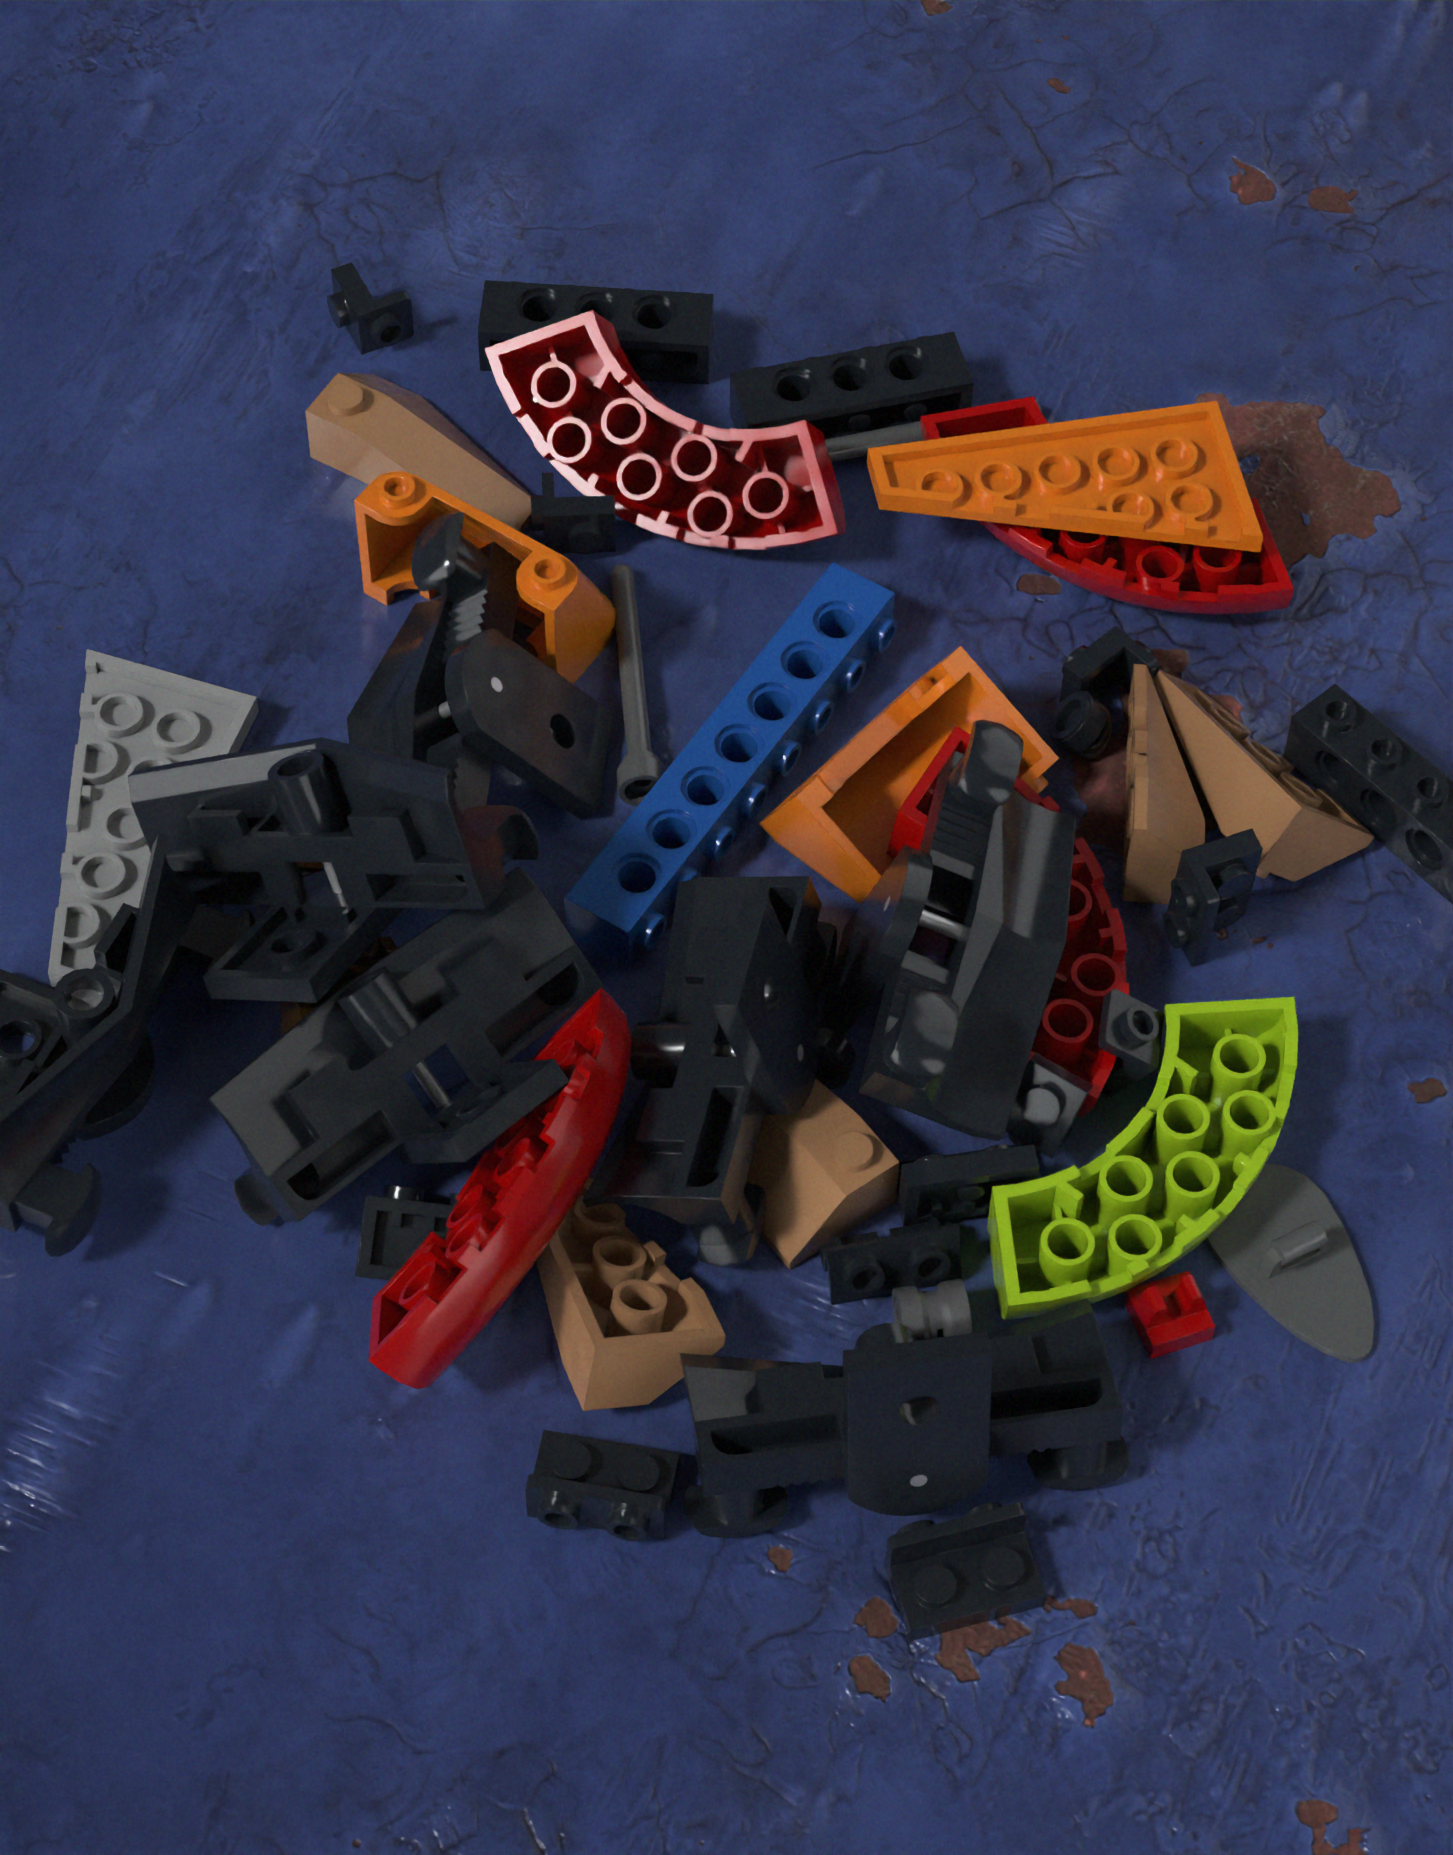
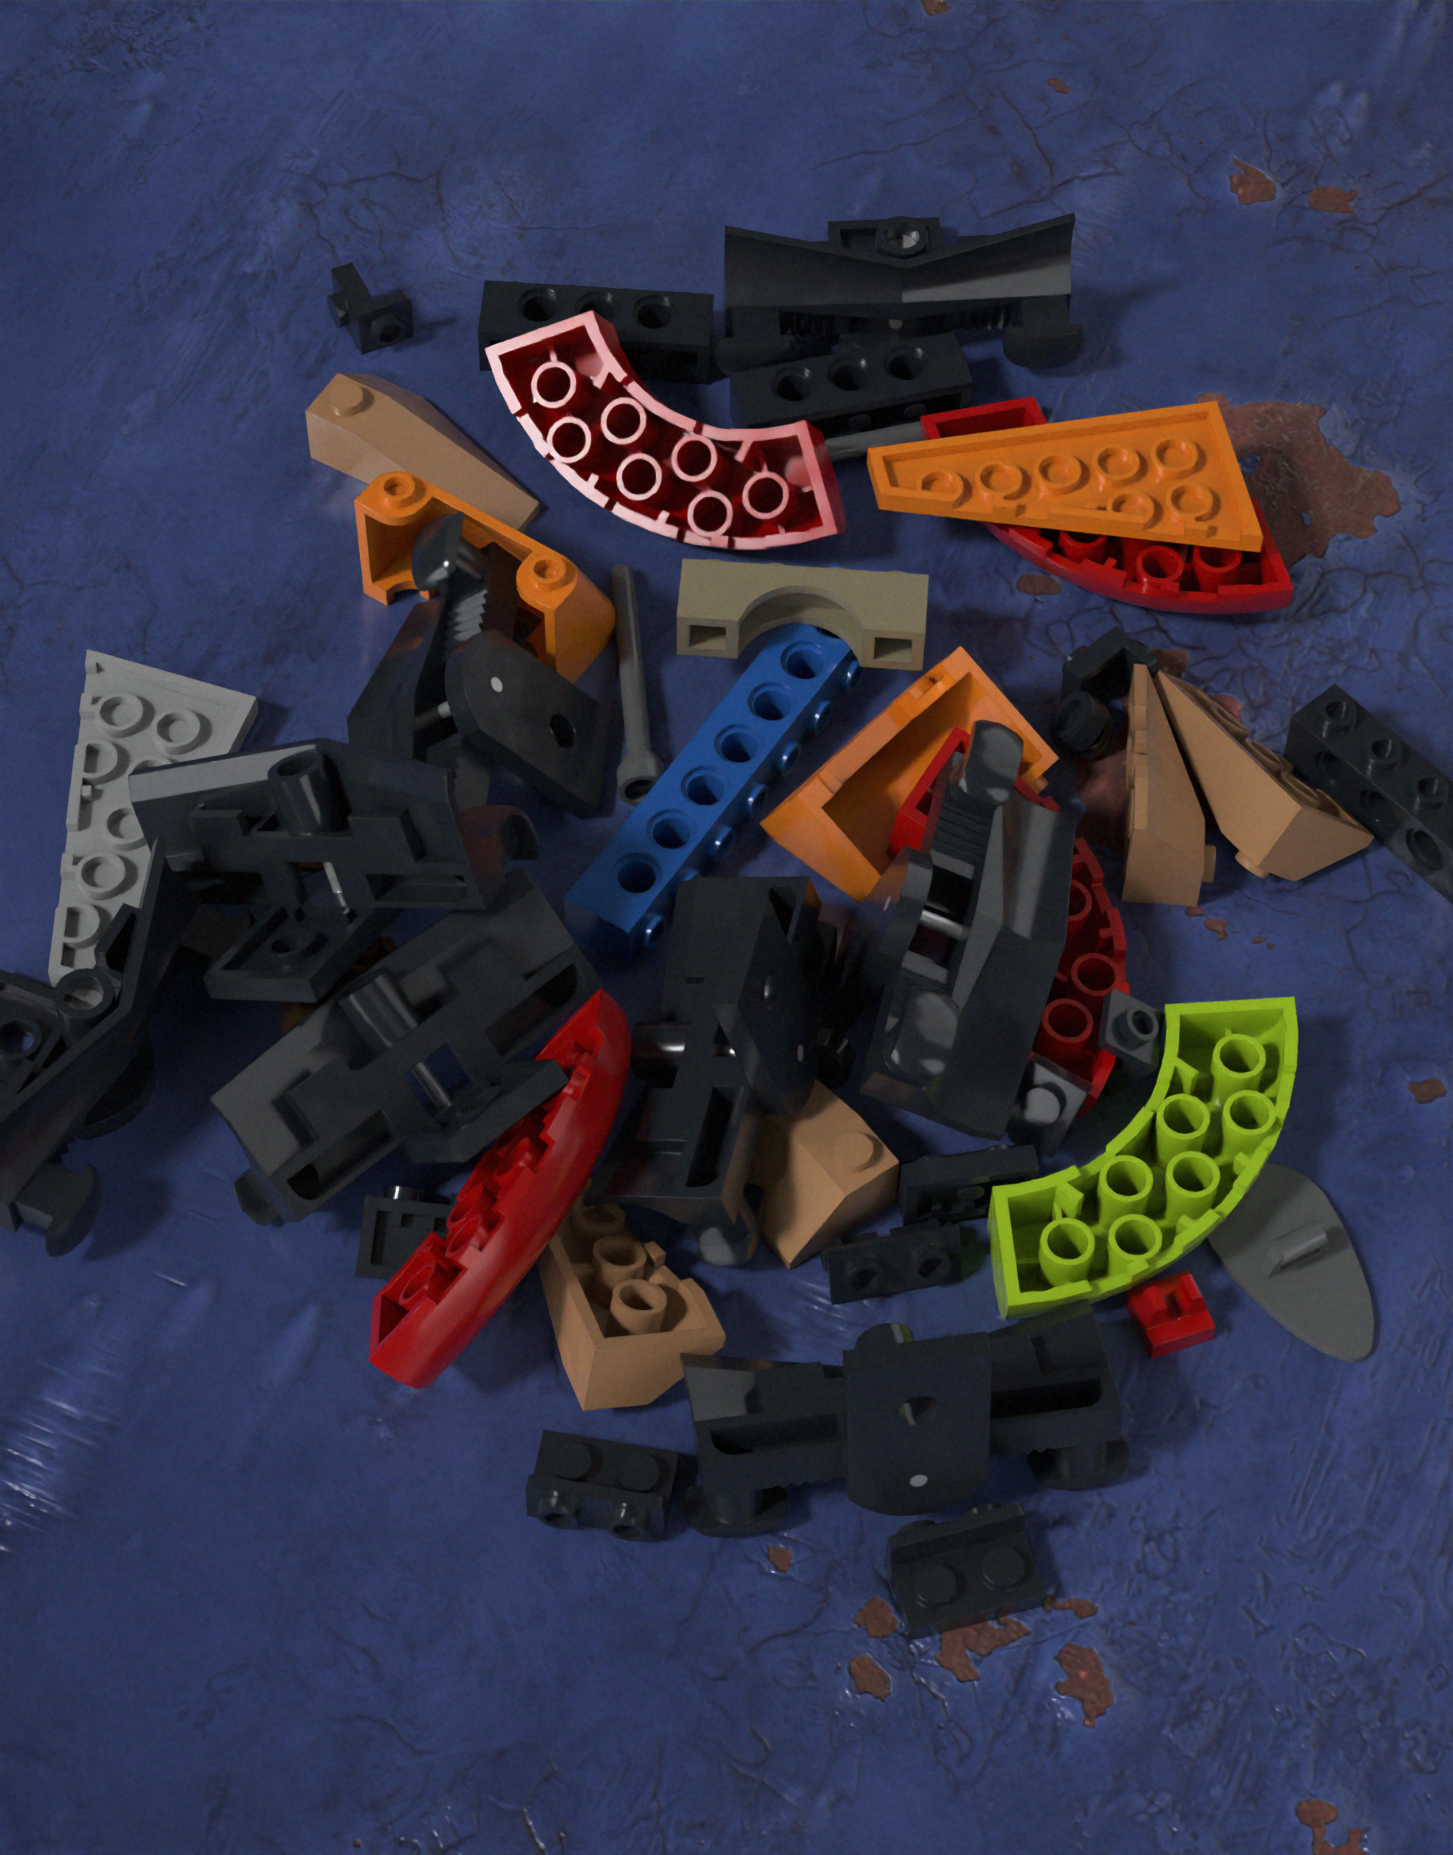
(574, 523): black bracket -> none
(734, 602): none -> dark tan arch
(896, 284): none -> black piece
(933, 1313): flat silver wheel -> none
(1210, 891): black bracket -> none

